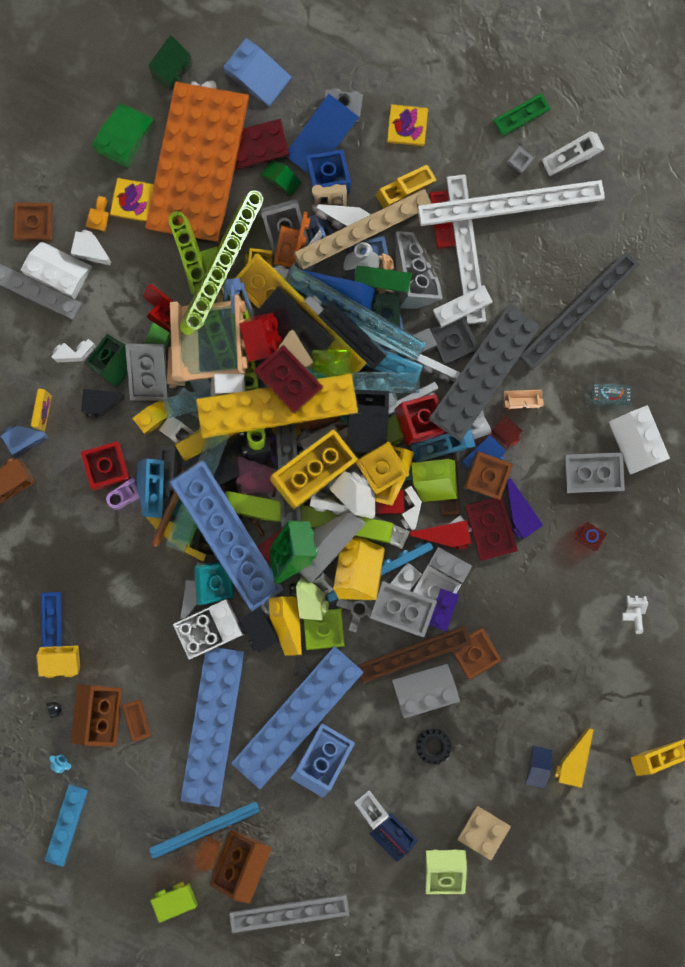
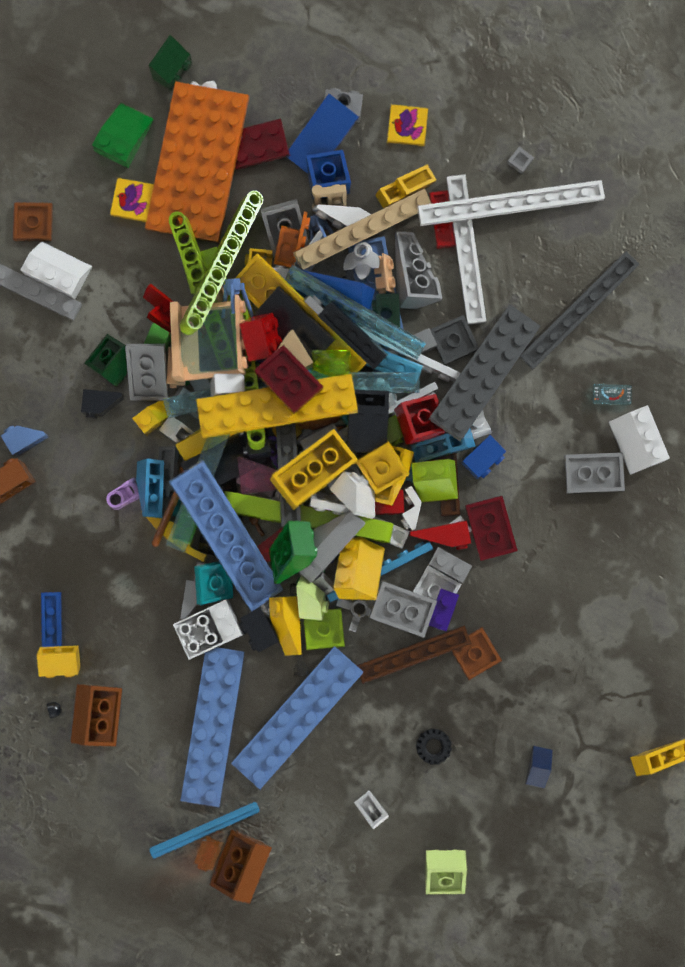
(41, 410): yellow tile -> none
(59, 763): medium azure plate -> none
(64, 353): white slope -> none
(66, 825): dark azure plate -> none
(88, 248): white slope -> none
(98, 217): light orange plate -> none
(105, 466): red brick -> none
(136, 720): dark orange tile -> none
(174, 901): lime brick -> none
(256, 72): medium blue slope -> none
(281, 177): green slope -> none
(289, 913): light grey plate -> none
(322, 760): medium blue slope -> none
(383, 278): green tile -> none
(394, 837): dark blue panel -> none
(406, 577): white plate -> none
(425, 691): light grey slope -> none
(462, 306): white plate -> none
(483, 832): tan plate -> none
(488, 475): dark orange tile -> none
(507, 432): clear red brick -> none
(521, 114): green tile -> none
(521, 514): dark purple slope -> none
(522, 399): light nougat hinge -> none
(573, 153): white slope -> none
(573, 764): yellow slope -> none
(590, 536): clear red brick -> none
(634, 609): white arm -> none

